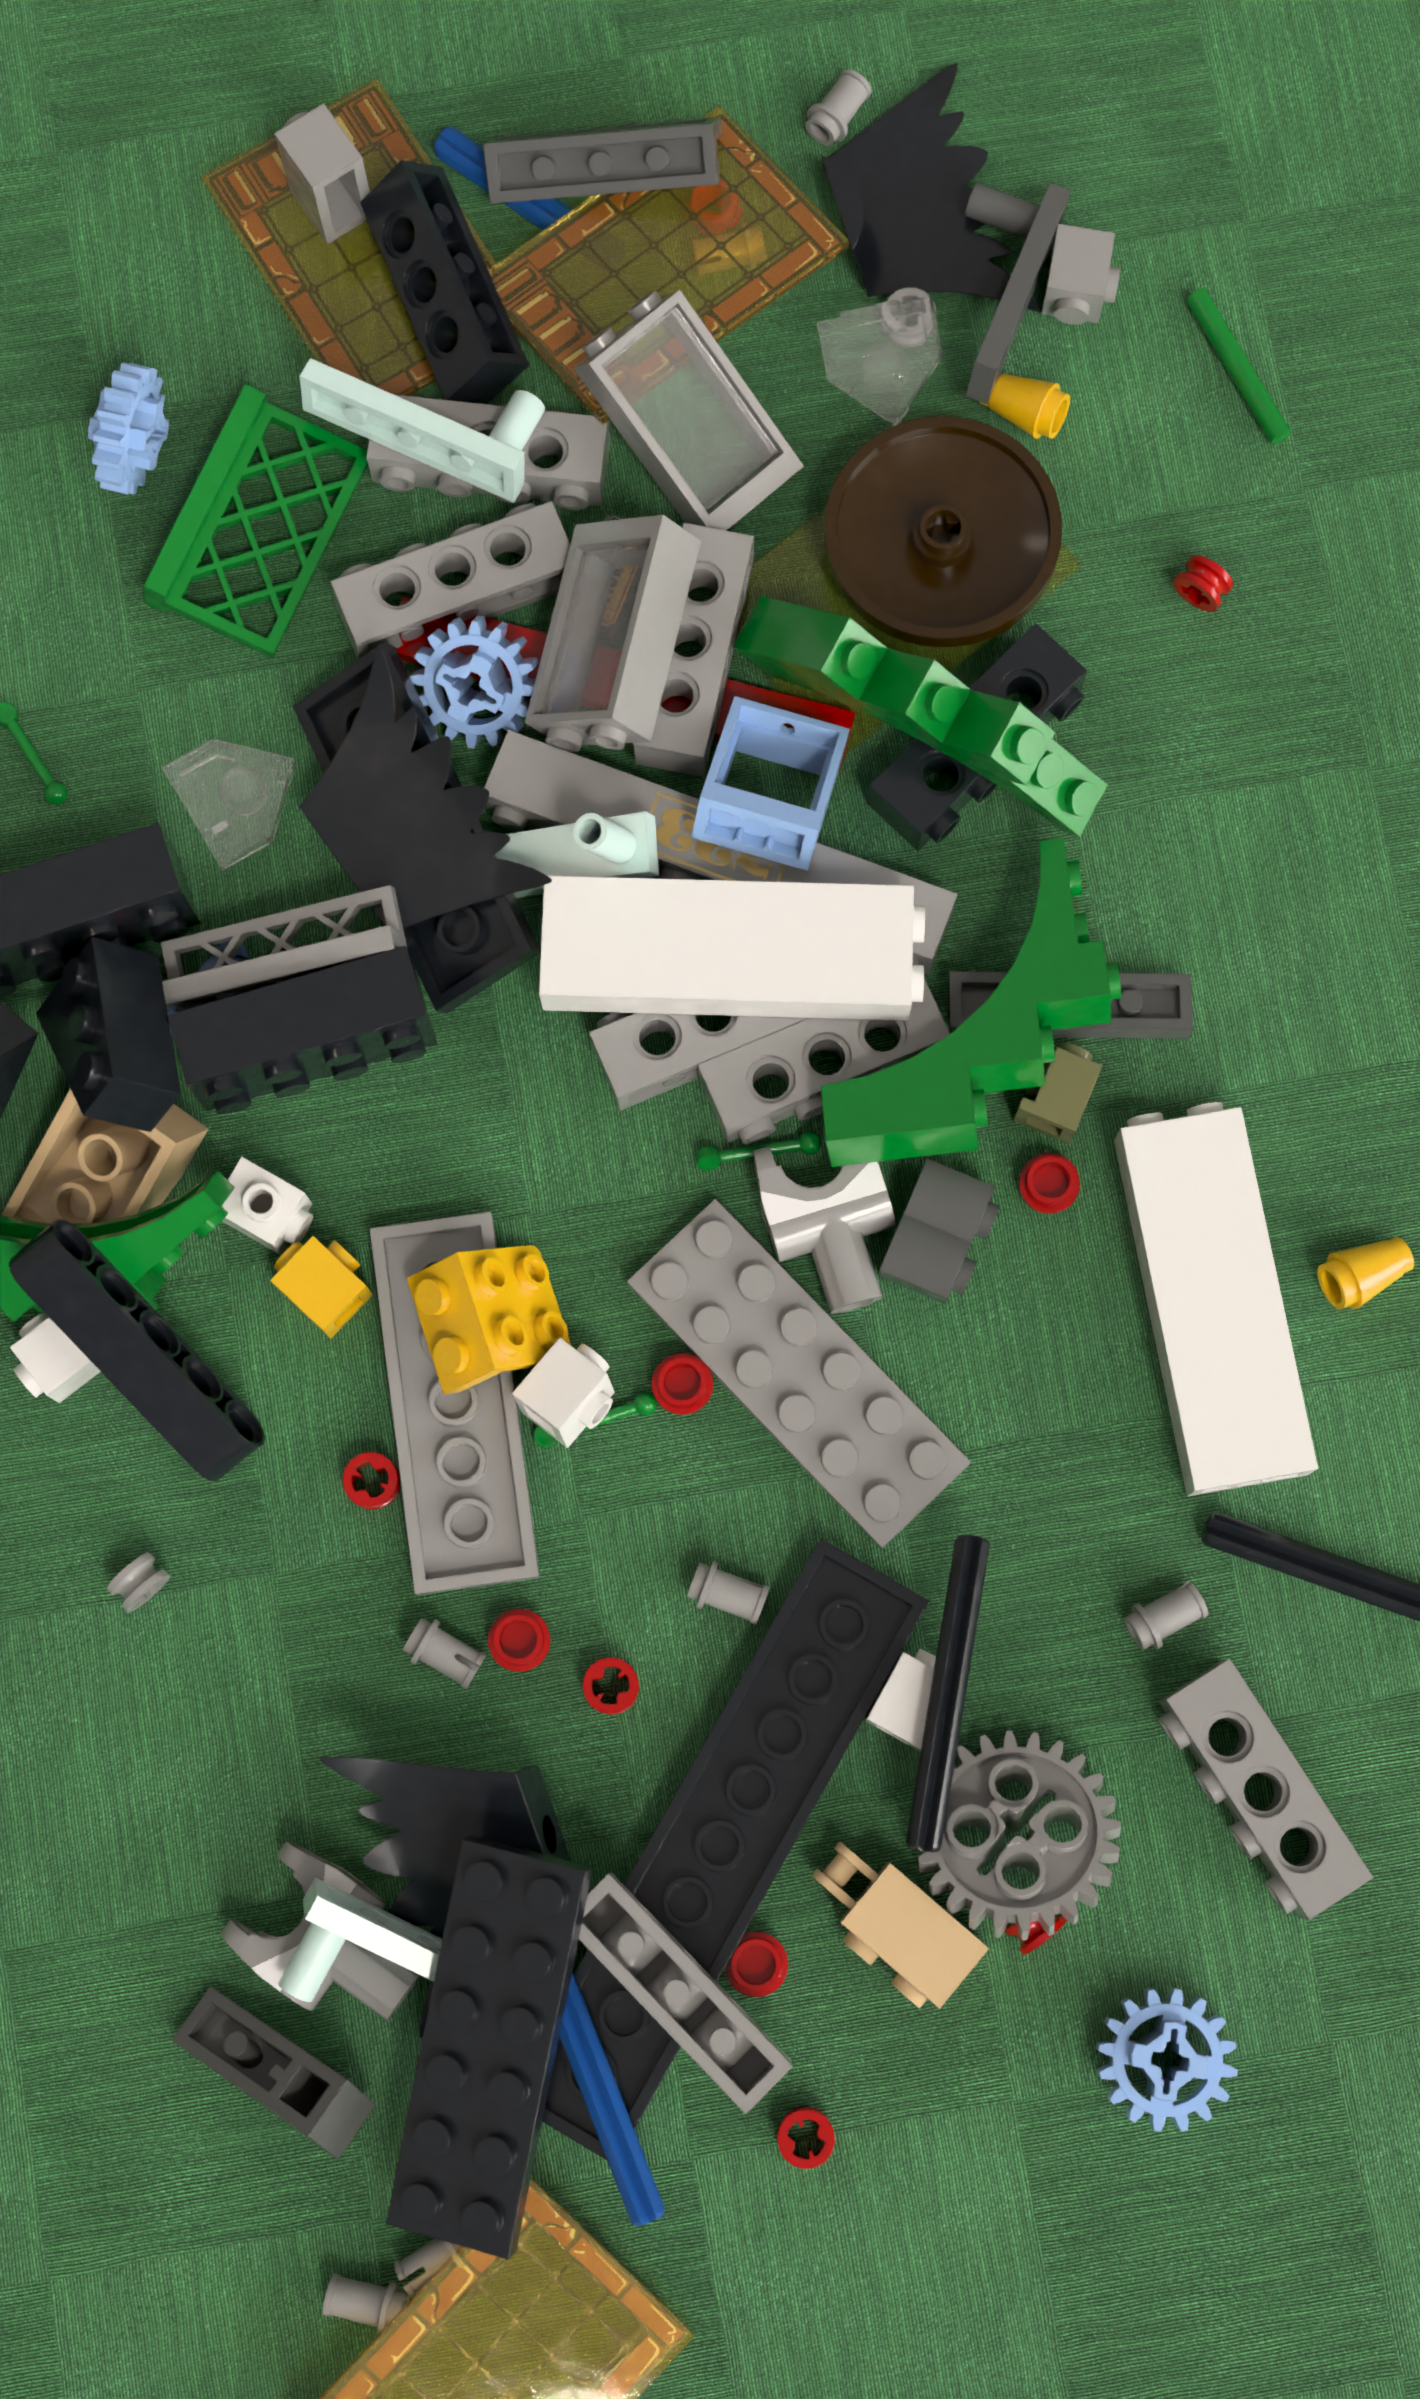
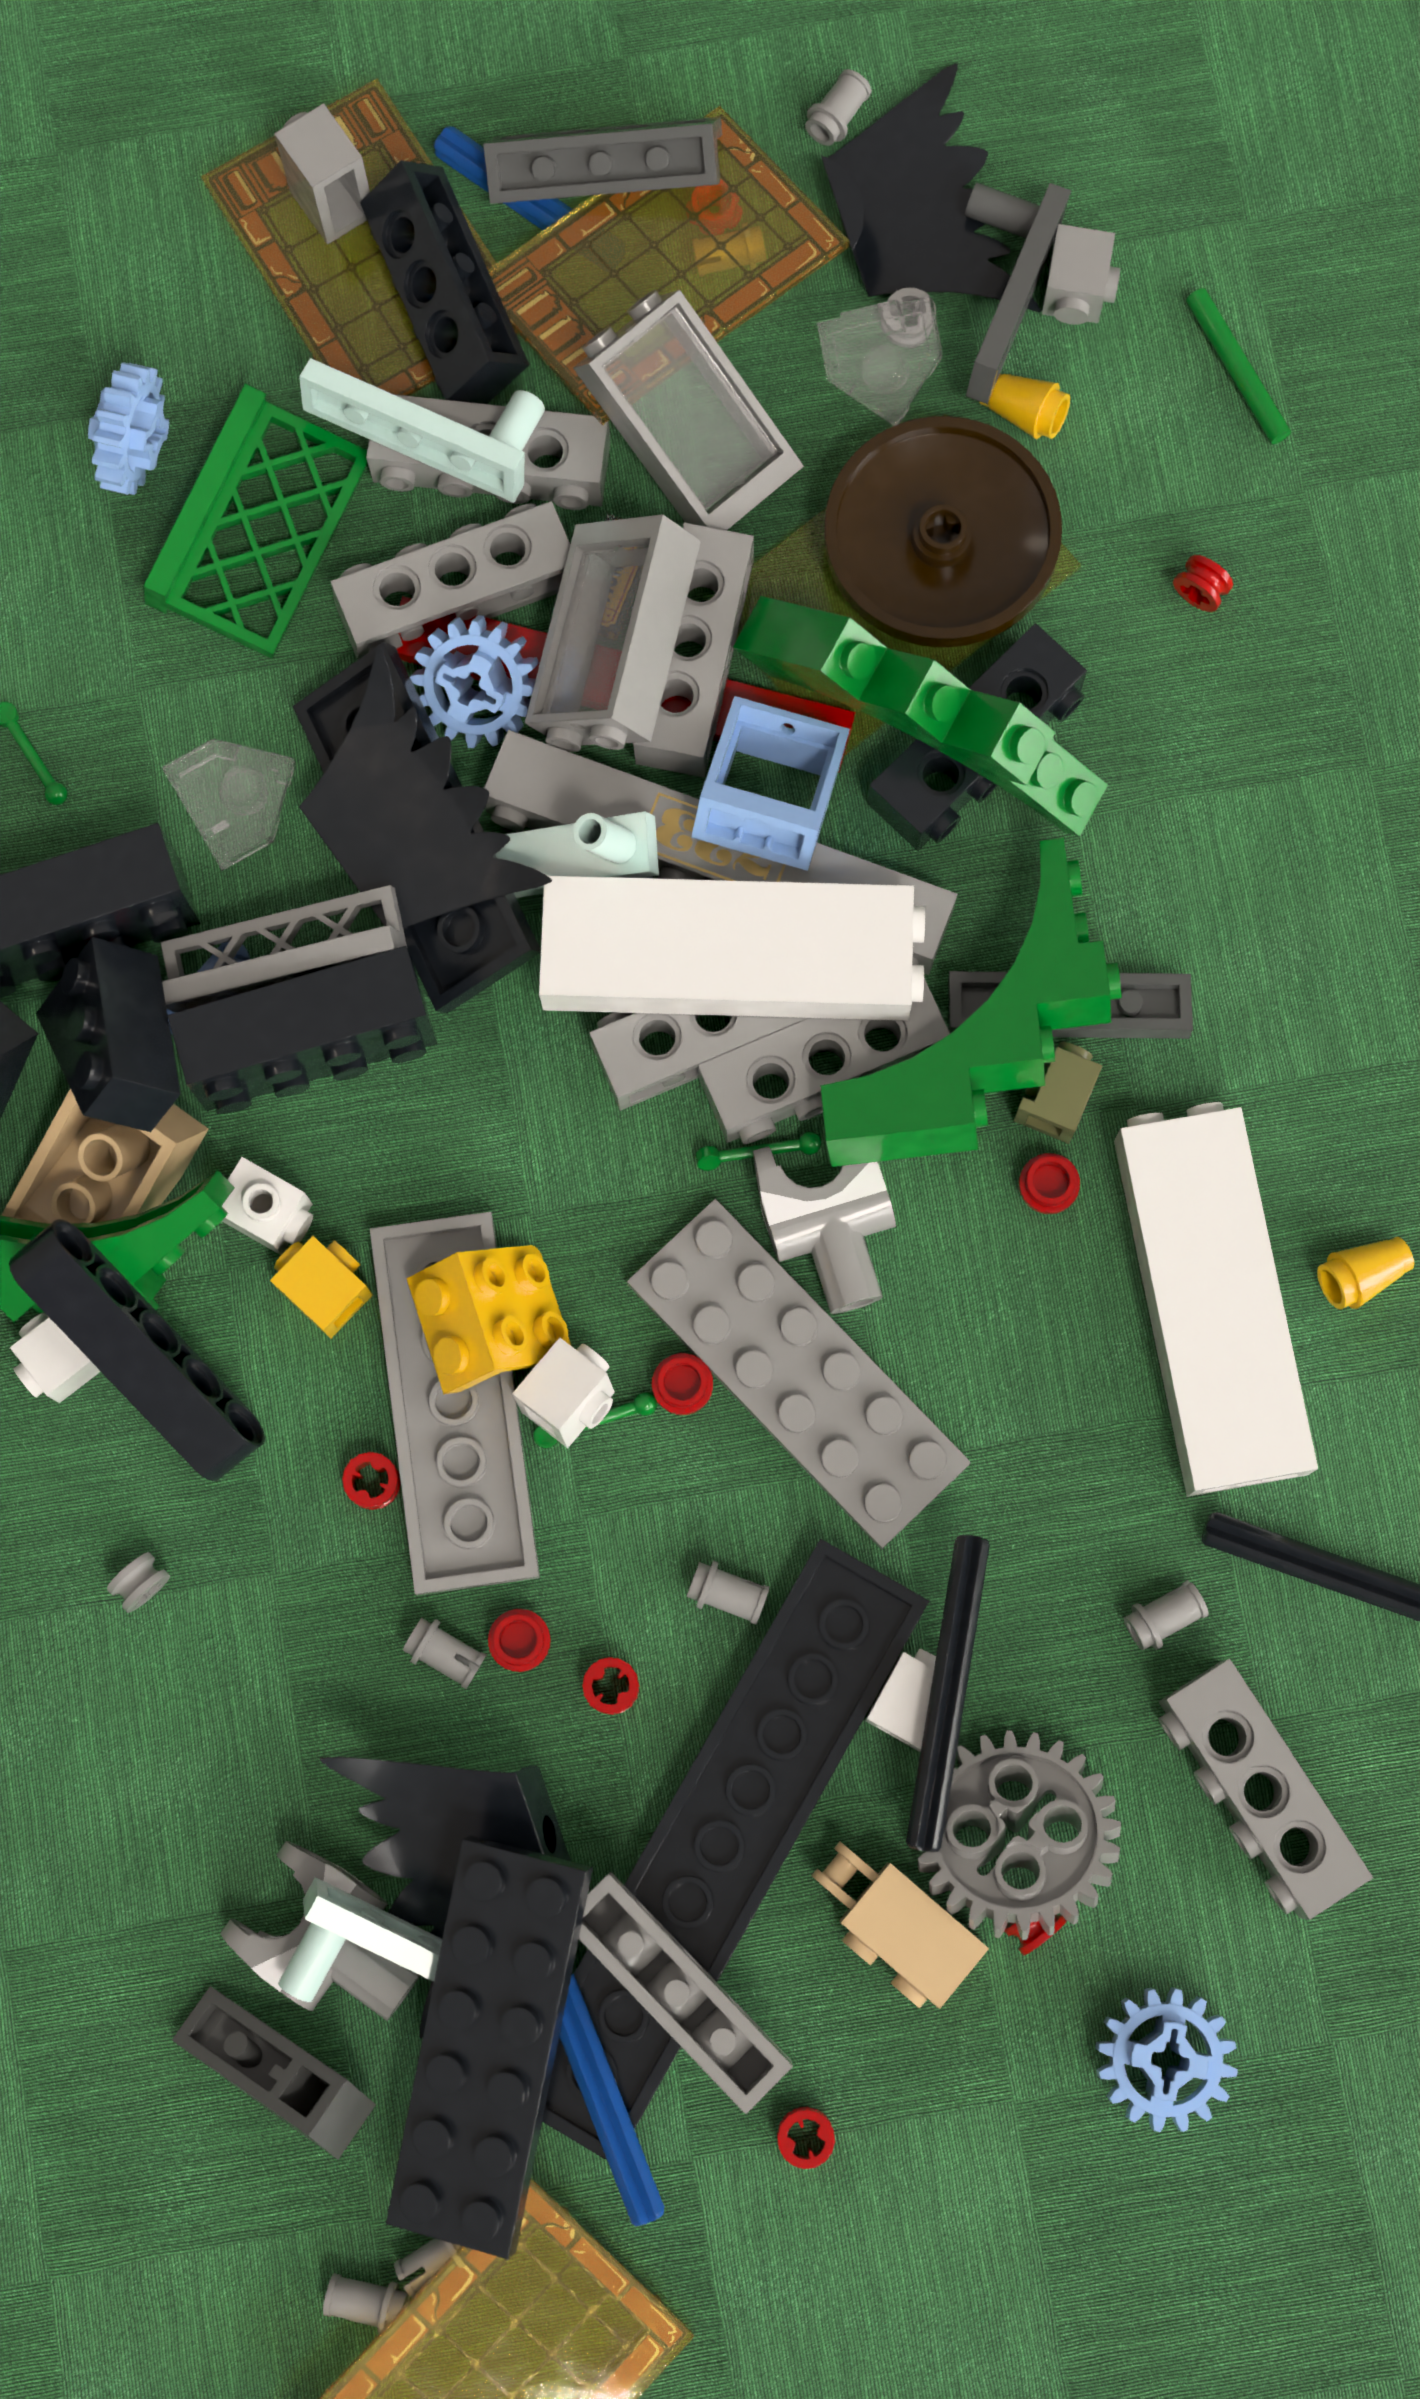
(757, 1965): red plate -> none
(938, 1231): dark grey brick -> none

